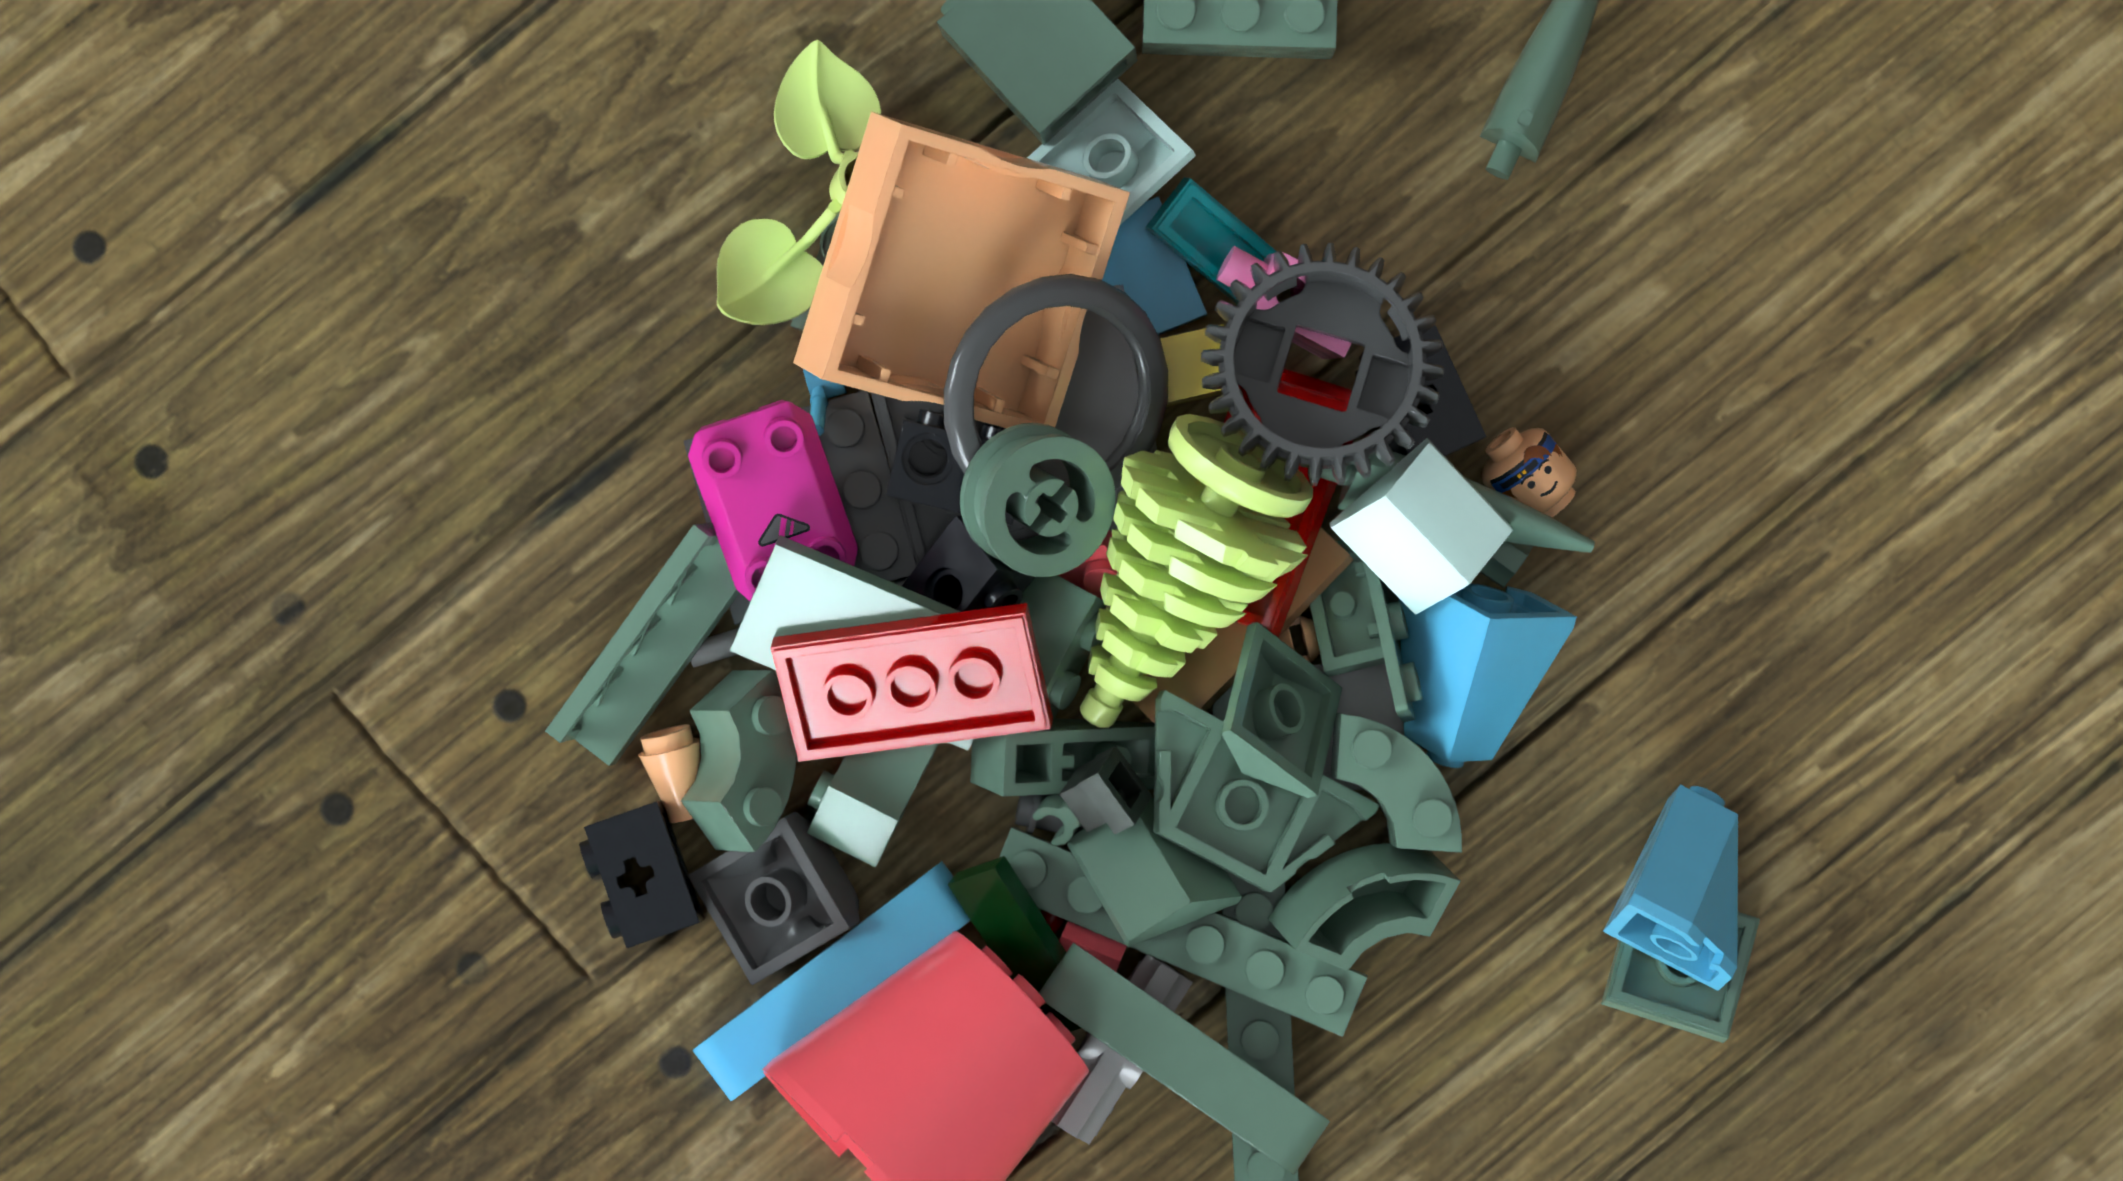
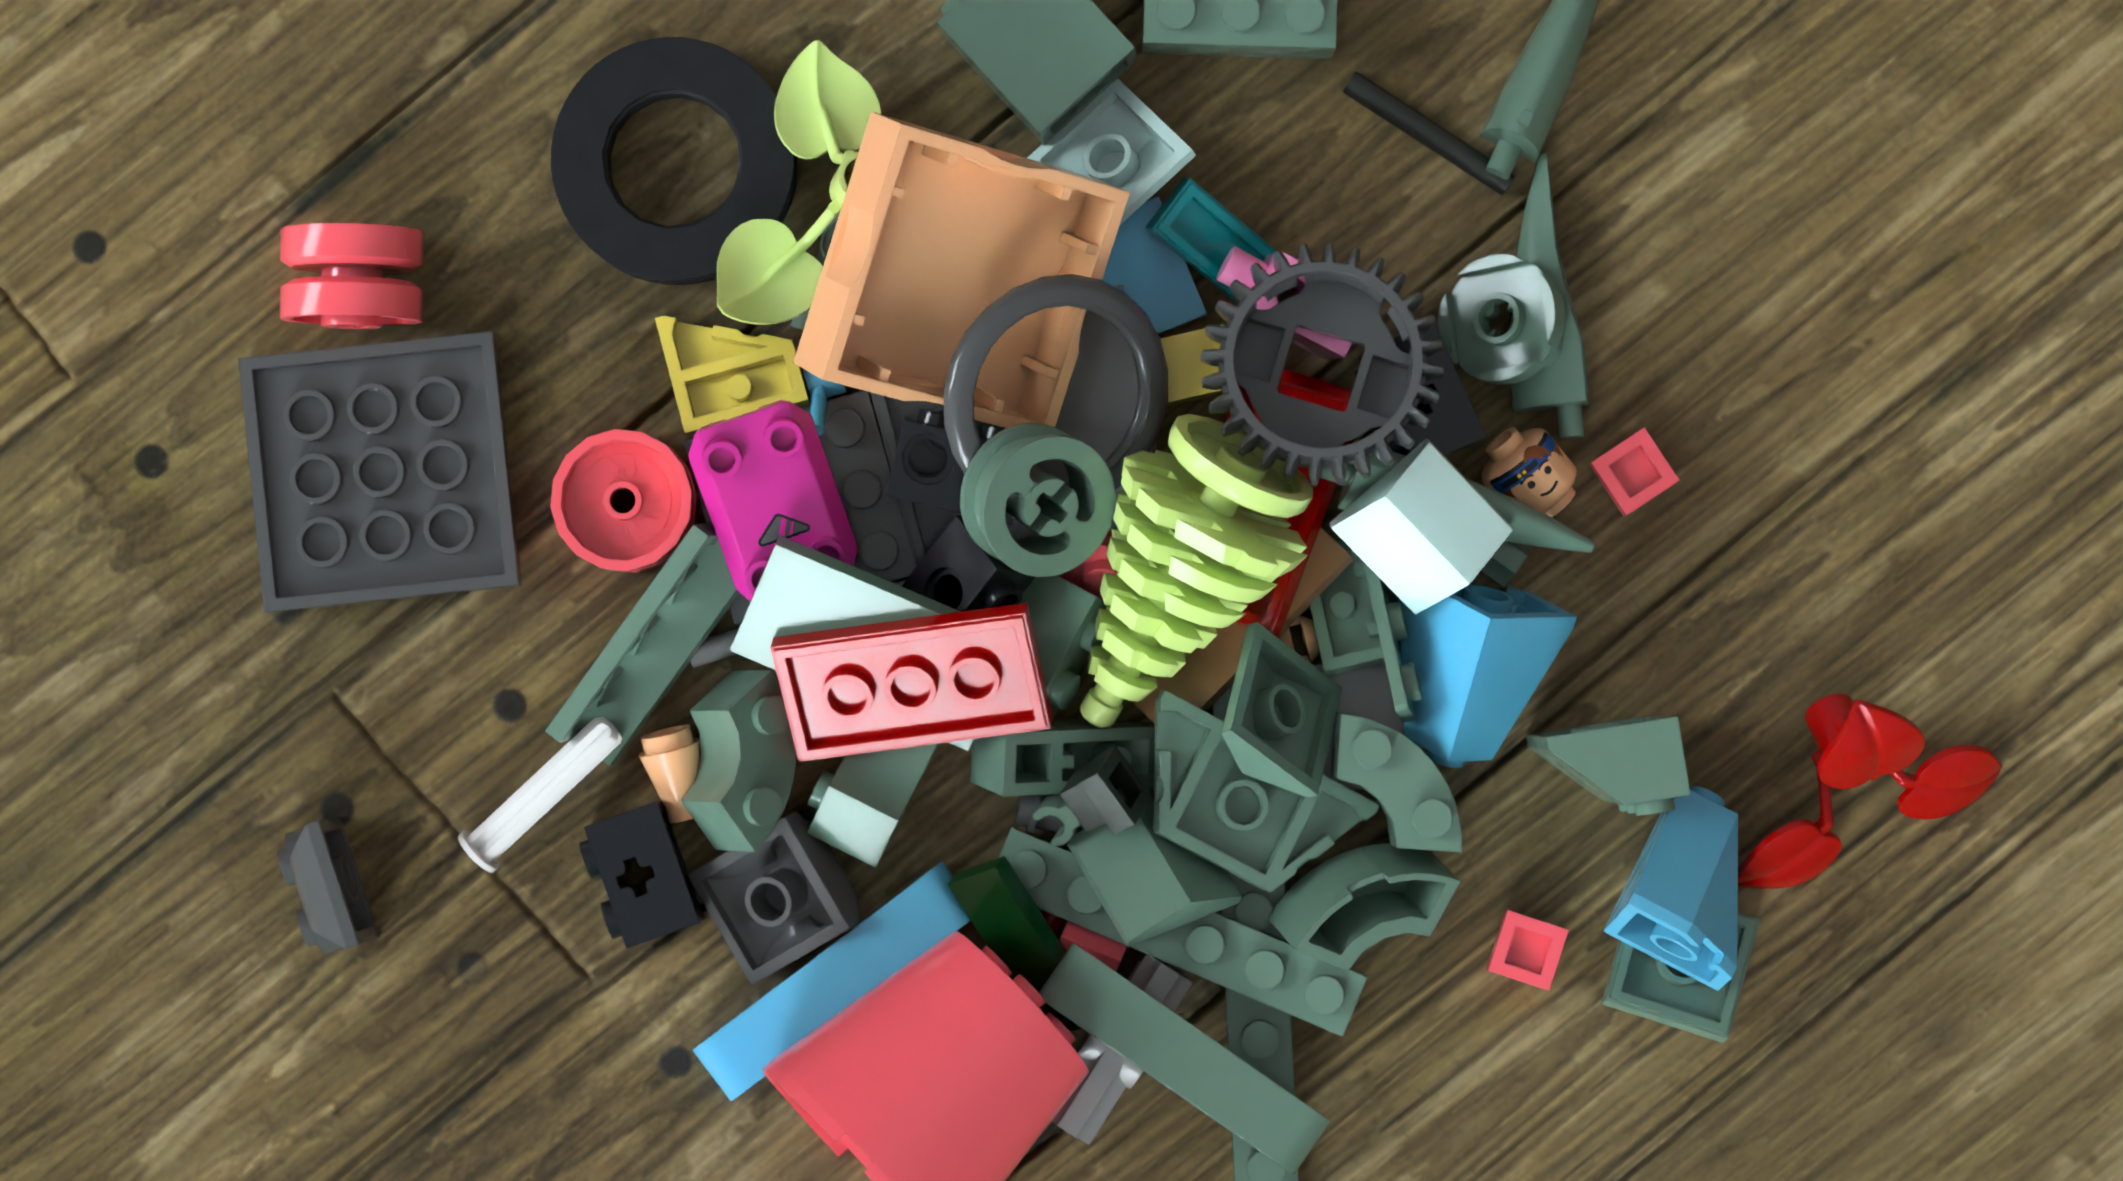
(329, 886): none -> dark grey slope
(351, 279): none -> coral wheel
(379, 471): none -> dark grey plate
(540, 793): none -> white axle
(588, 516): none -> coral wheel
(603, 105): none -> black tyre
(726, 372): none -> light yellow wing
(1424, 131): none -> pearl dark grey bar
(1527, 949): none -> coral plate
(1536, 328): none -> sand green plate
(1565, 382): none -> sand green piece
(1622, 761): none -> sand green slope
(1634, 472): none -> coral plate
(1857, 746): none -> red plant

